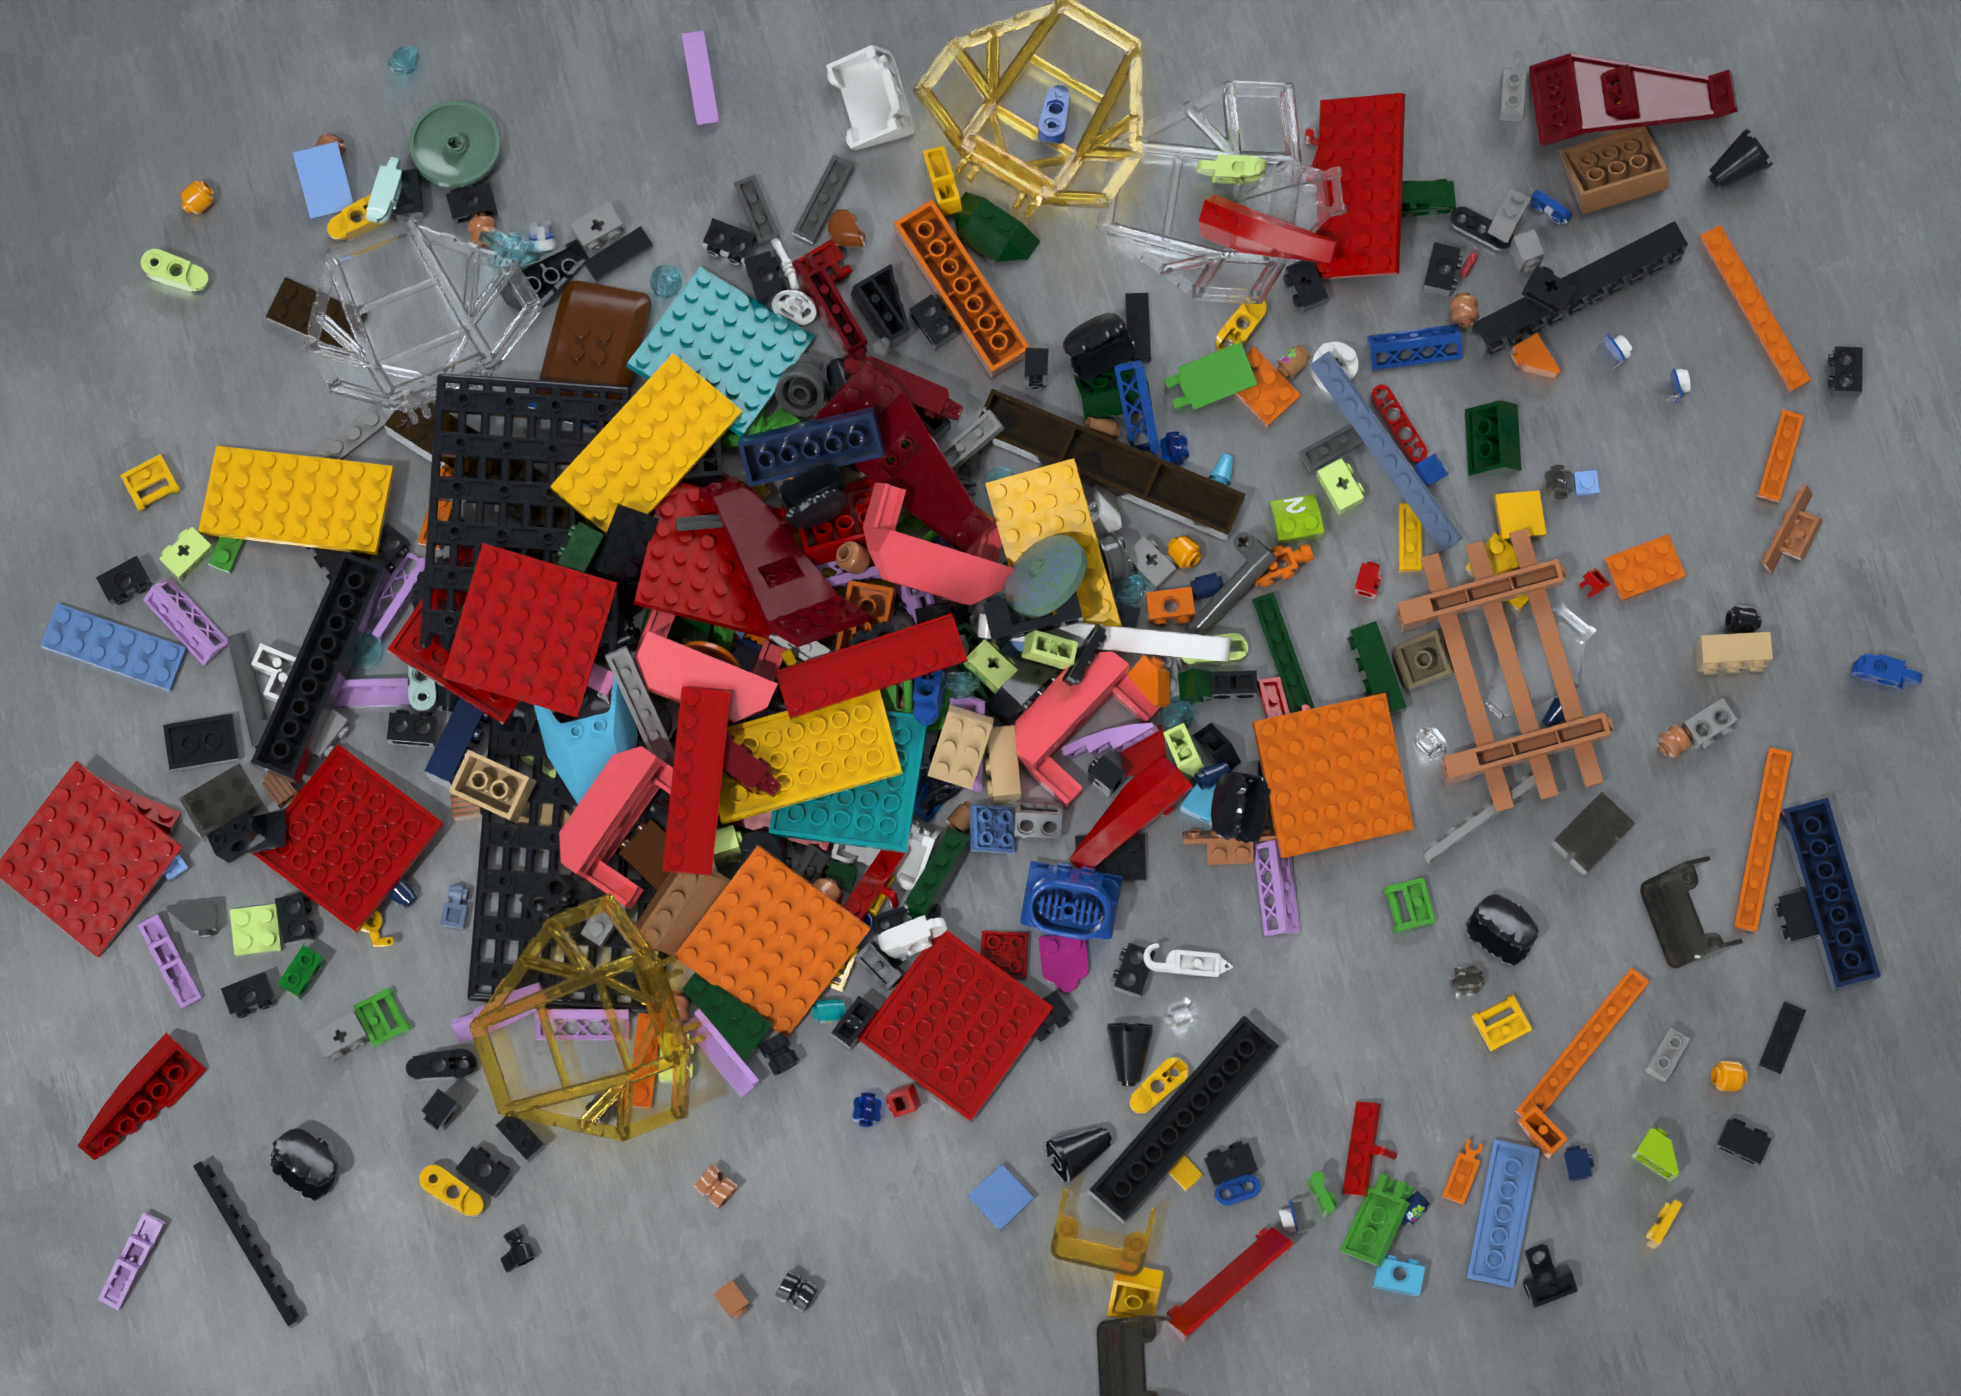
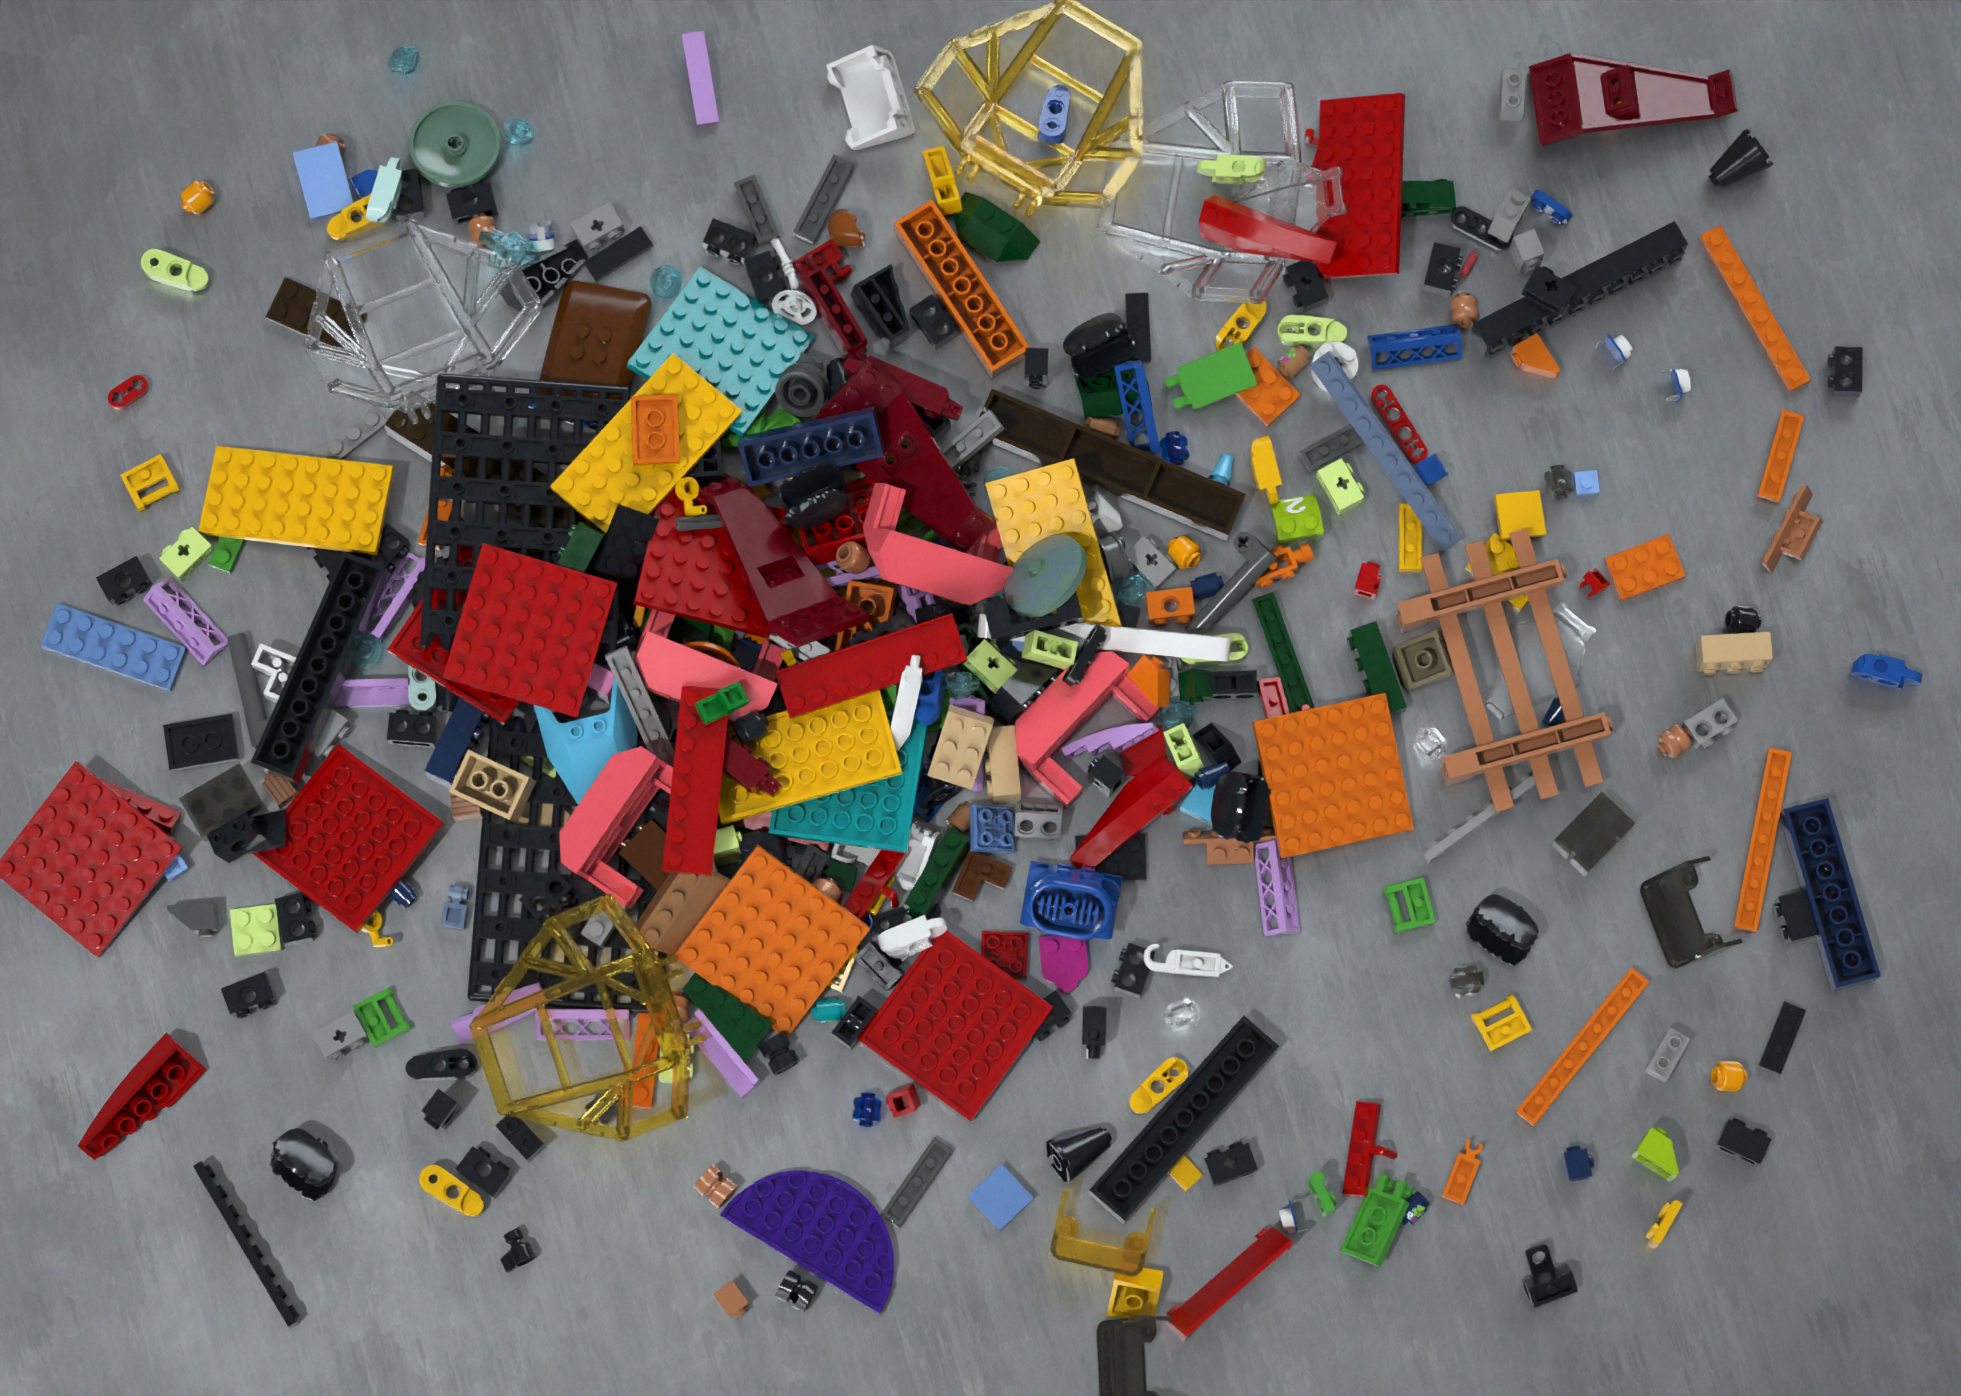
(124, 388): none -> red beam
(131, 1261): lavender slope -> none
(169, 960): lavender slope -> none
(301, 972): green brick -> none
(364, 182): none -> blue piece
(517, 132): none -> clear light blue plate
(639, 615): none -> light orange tile
(655, 430): none -> orange plate
(687, 490): none -> yellow plate
(722, 703): none -> green slope
(751, 727): none -> black head
(822, 1228): none -> dark purple plate
(906, 702): none -> white piece
(917, 1182): none -> dark grey tile
(979, 869): none -> reddish brown plate
(1093, 1018): none -> black torso
(1129, 1050): black cone -> none
(1237, 1190): blue plate -> none
(1265, 468): none -> yellow piece
(1329, 331): none -> yellowish green piece
(1413, 1276): medium azure brick -> none
(1493, 439): dark green slope -> none
(1503, 1213): medium blue plate -> none
(1542, 1132): orange slope -> none
(1614, 169): medium nougat slope -> none

